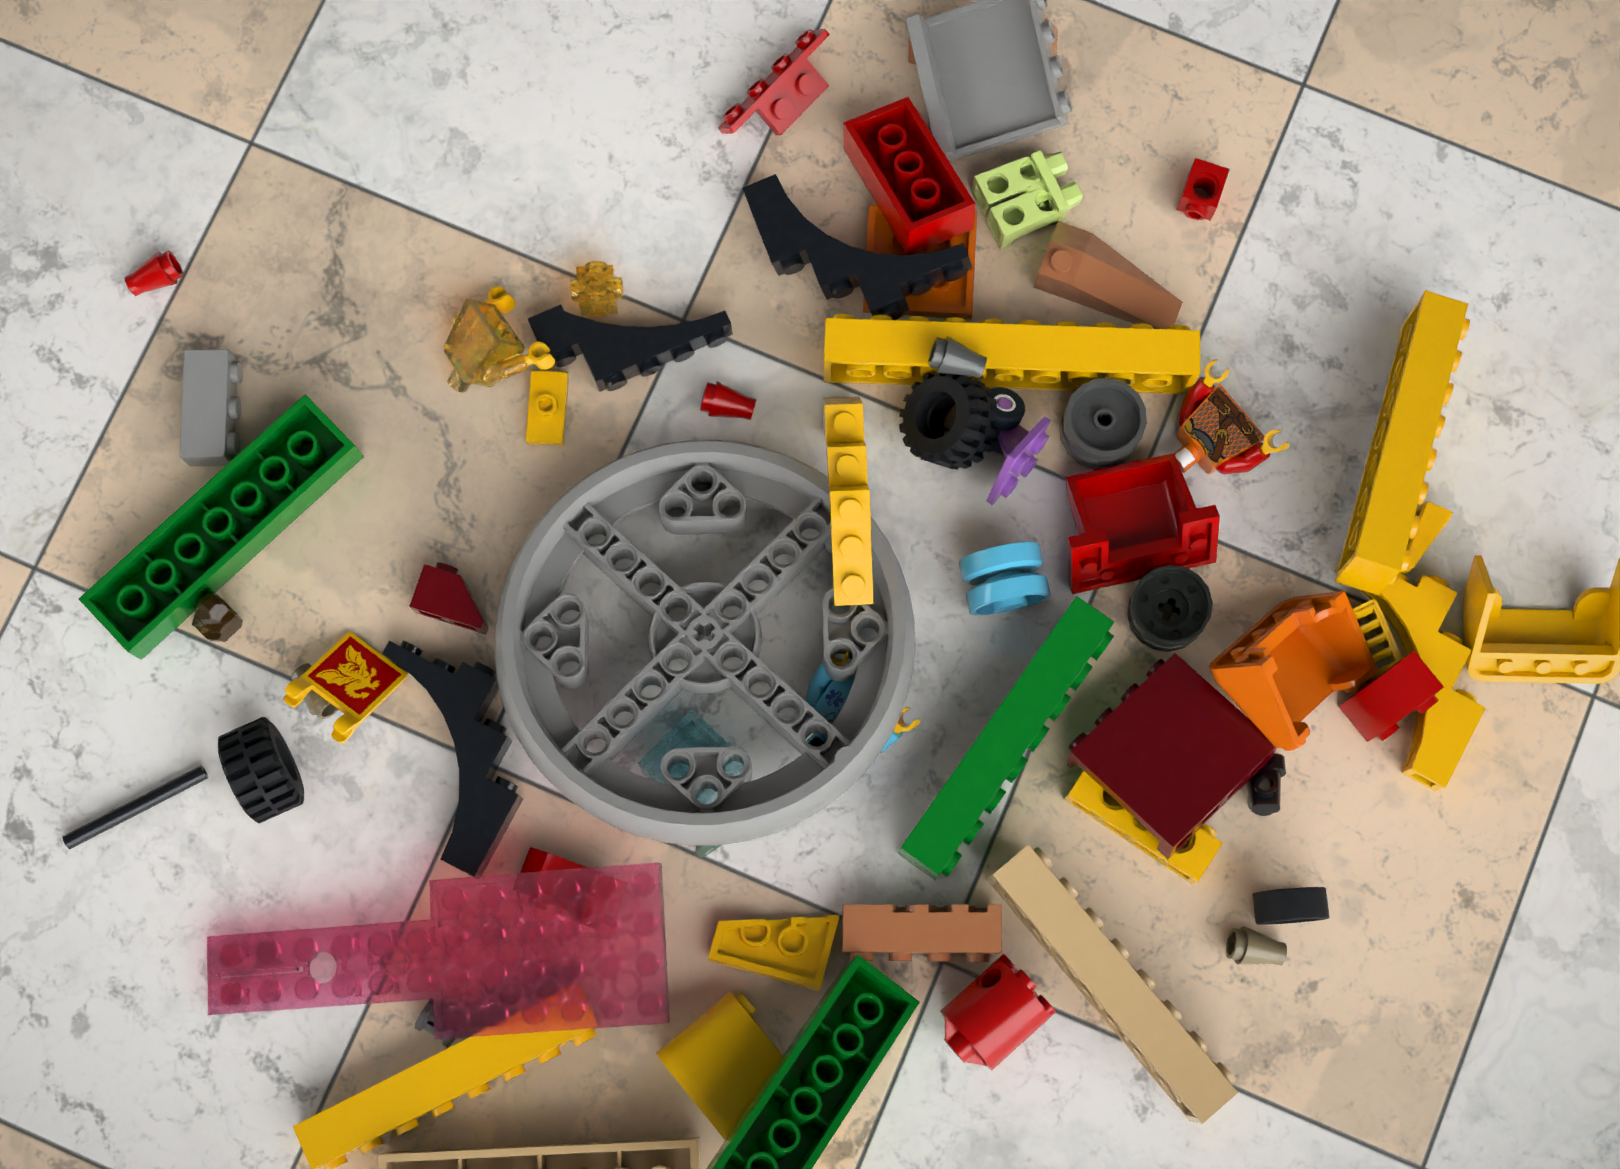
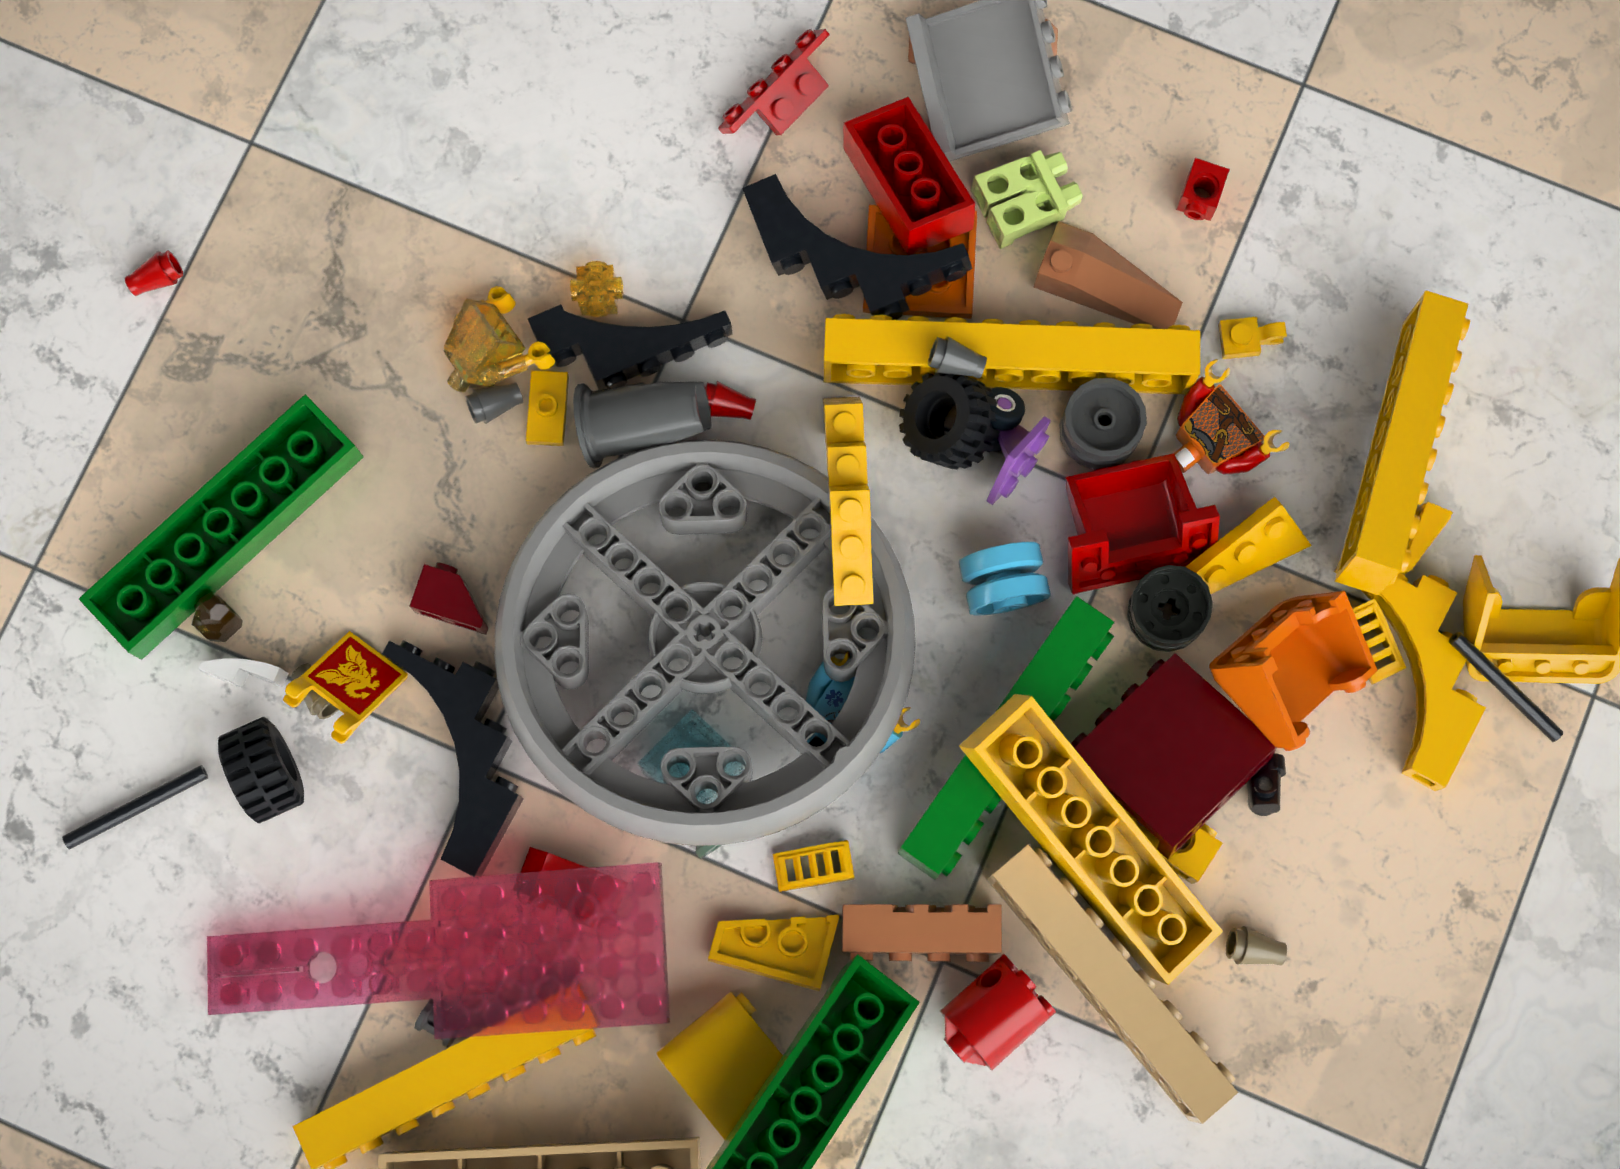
(210, 407): light grey brick -> none
(236, 671): none -> white slope
(491, 402): none -> dark grey cone
(638, 417): none -> dark grey piece
(845, 862): none -> yellow slope
(1091, 838): none -> yellow brick
(1243, 336): none -> yellow plate
(1250, 547): none -> yellow wing
(1290, 905): black tyre -> none
(1392, 697): red brick -> none
(1505, 686): none -> black piece

